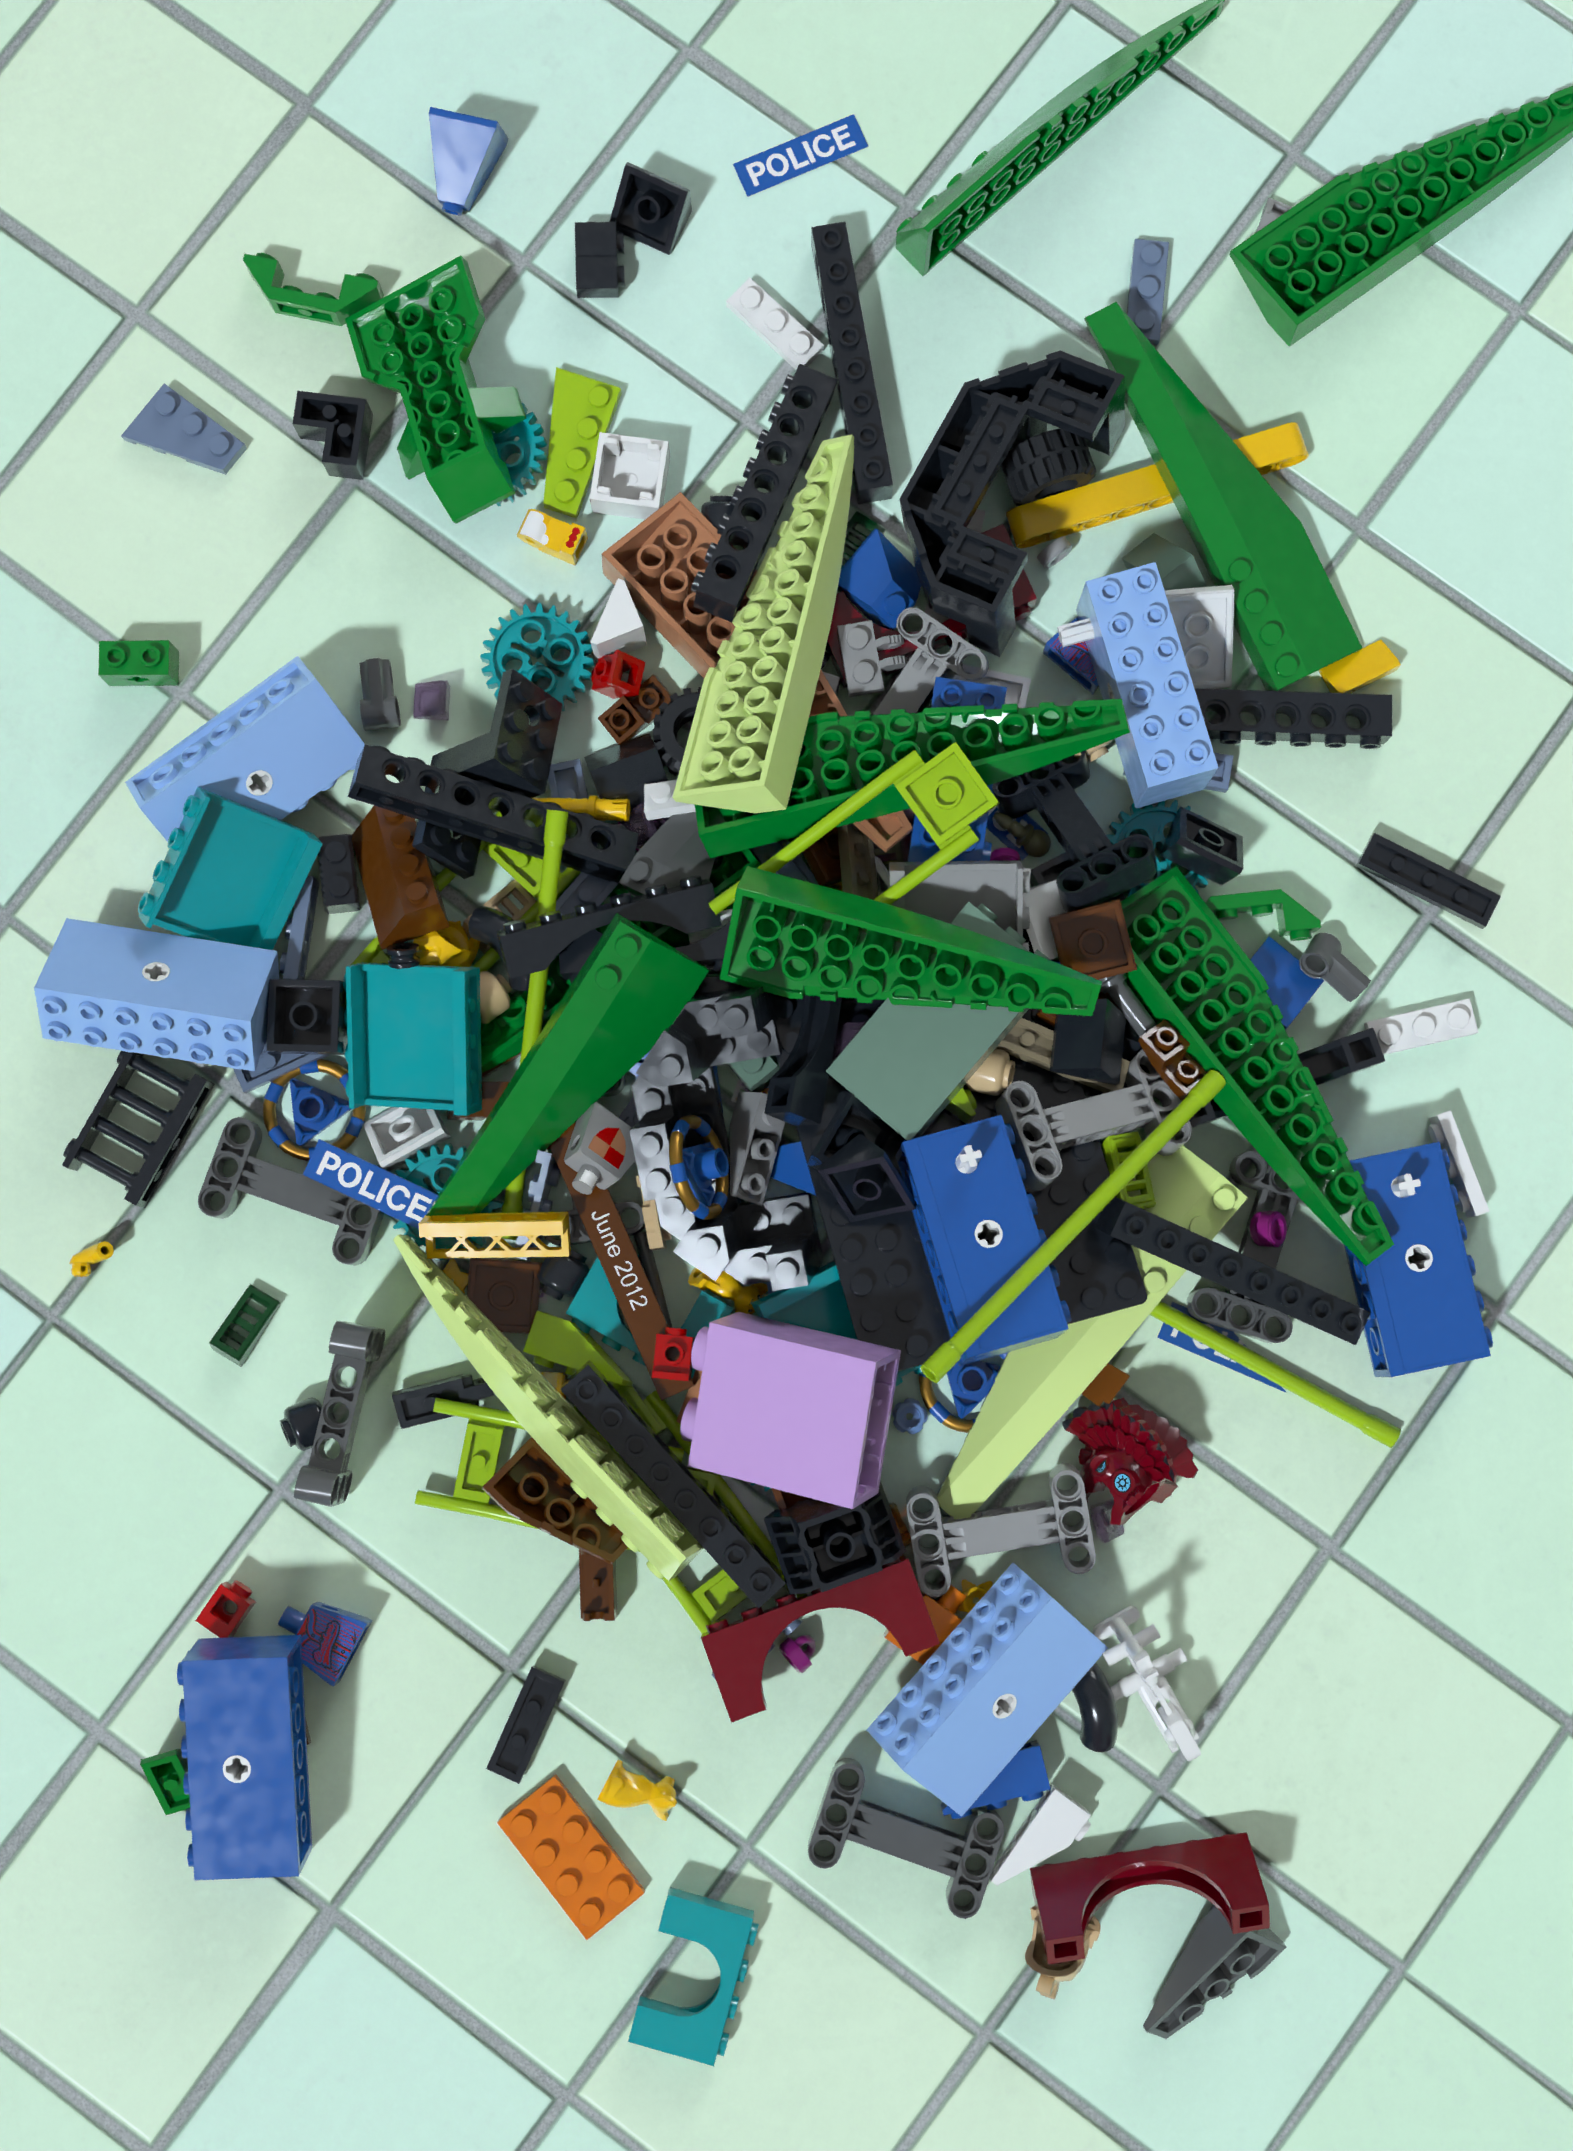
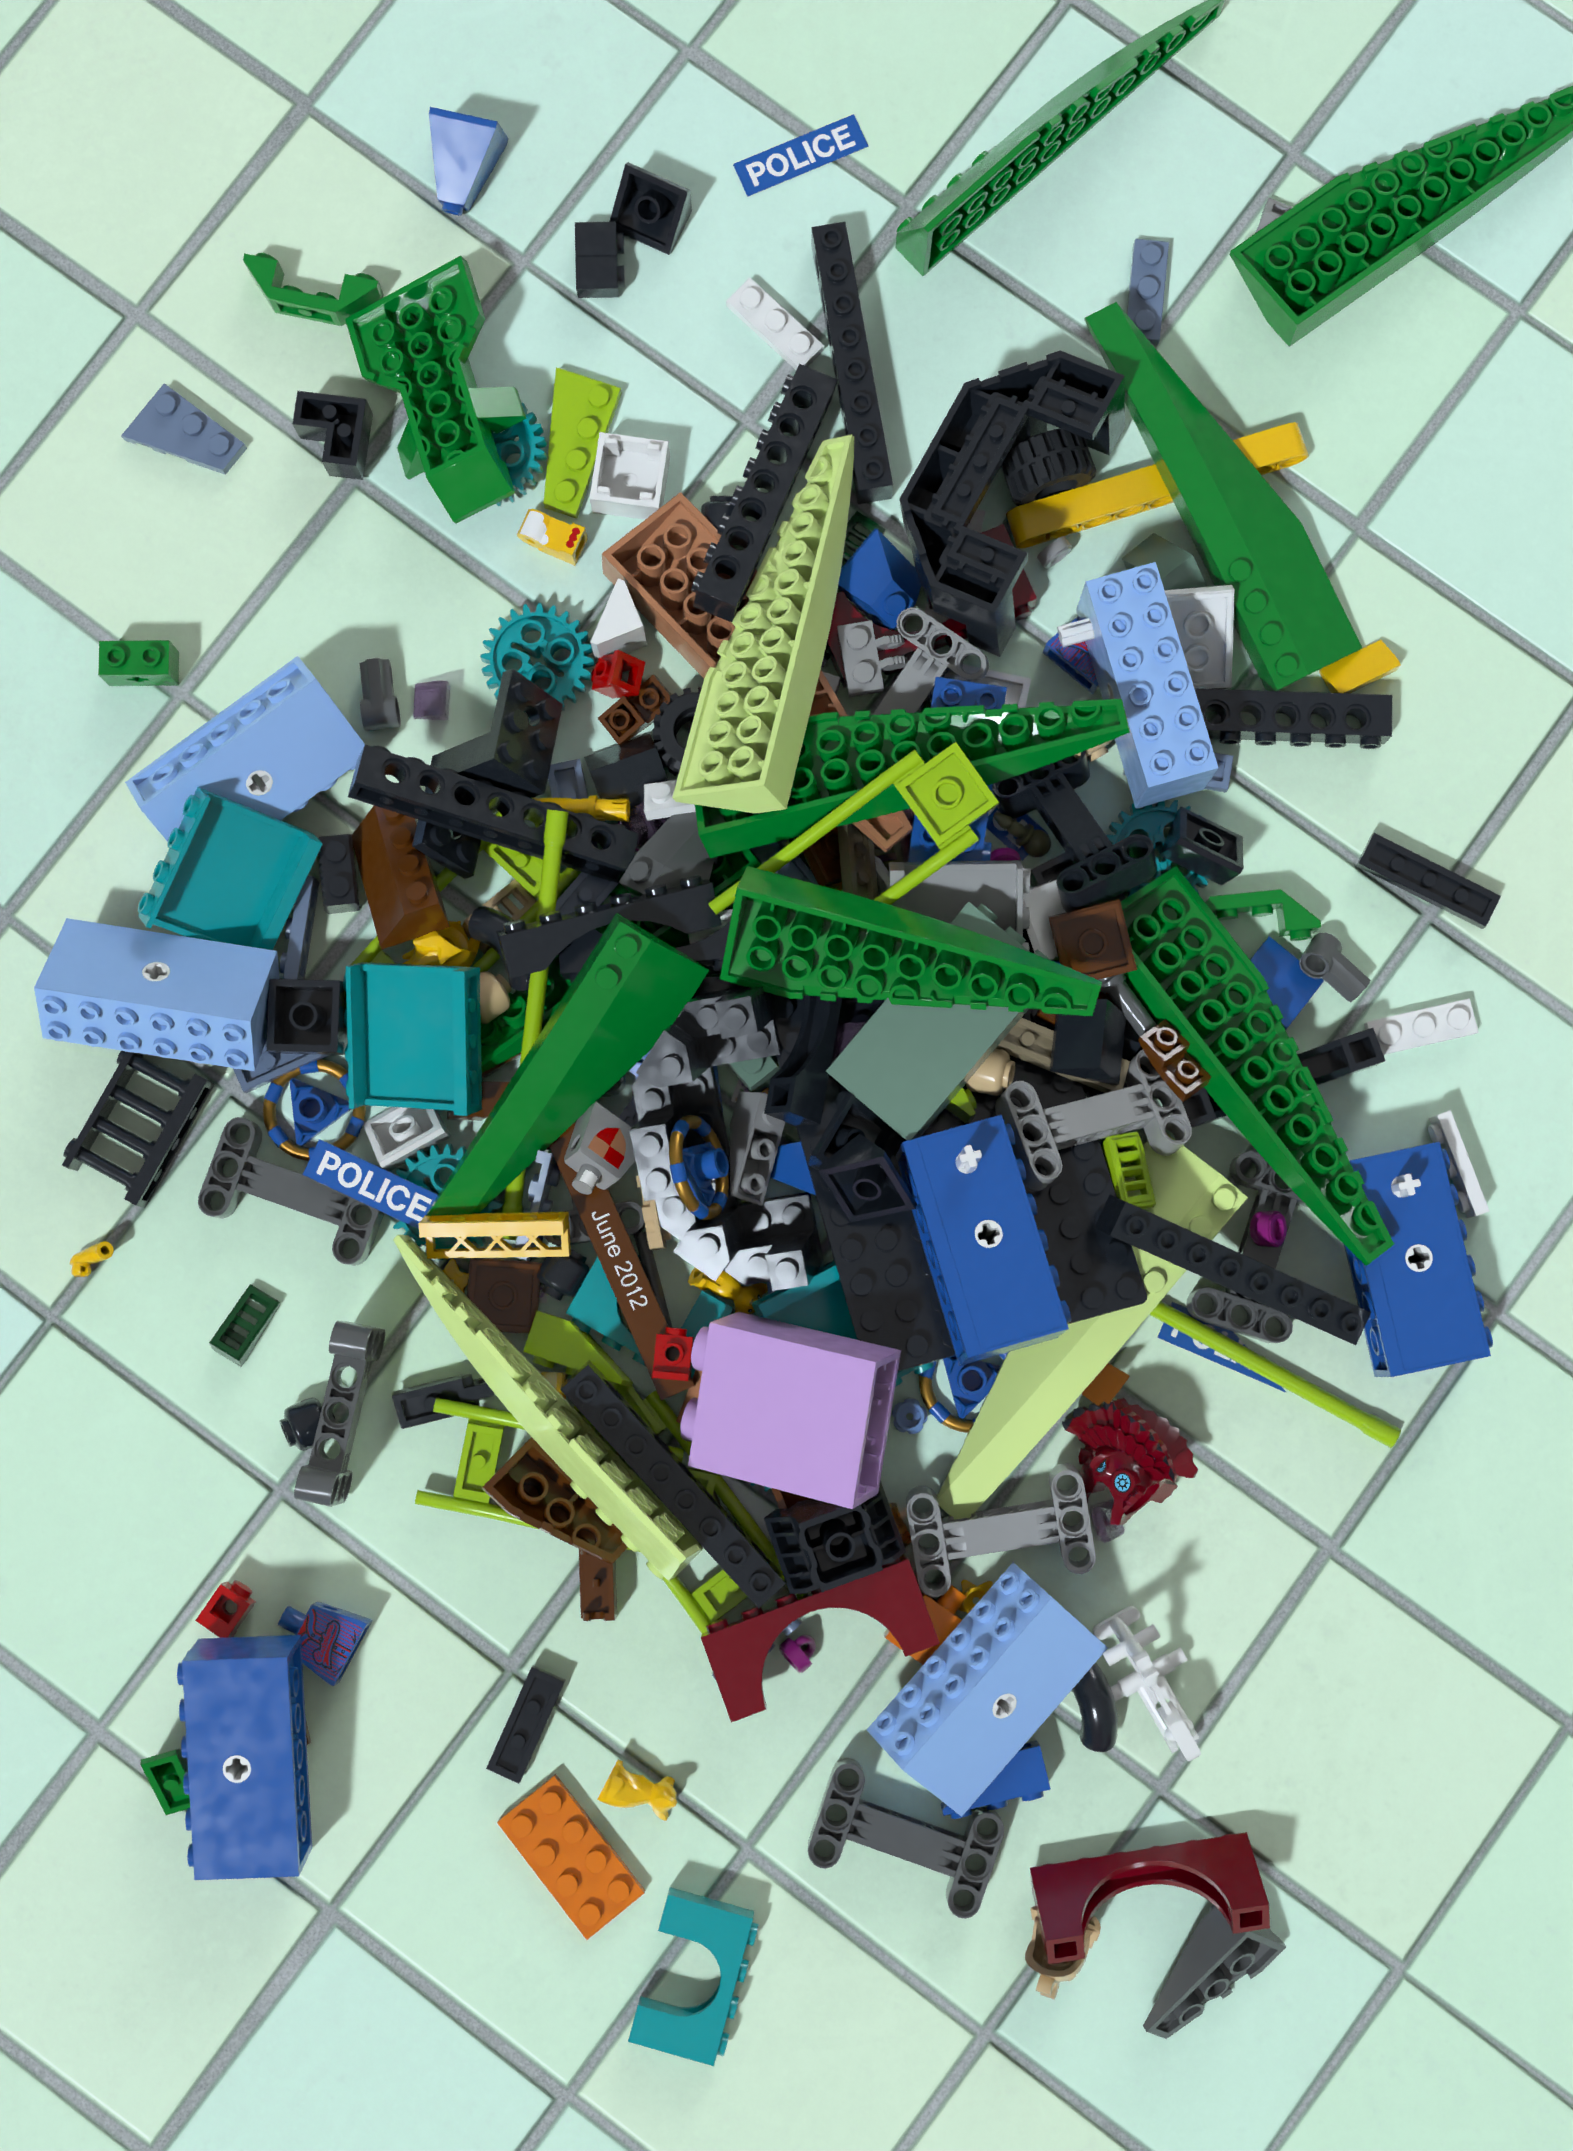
(403, 955): black bush -> none
(950, 1352): lime piece -> none
(1045, 1832): white slope -> none

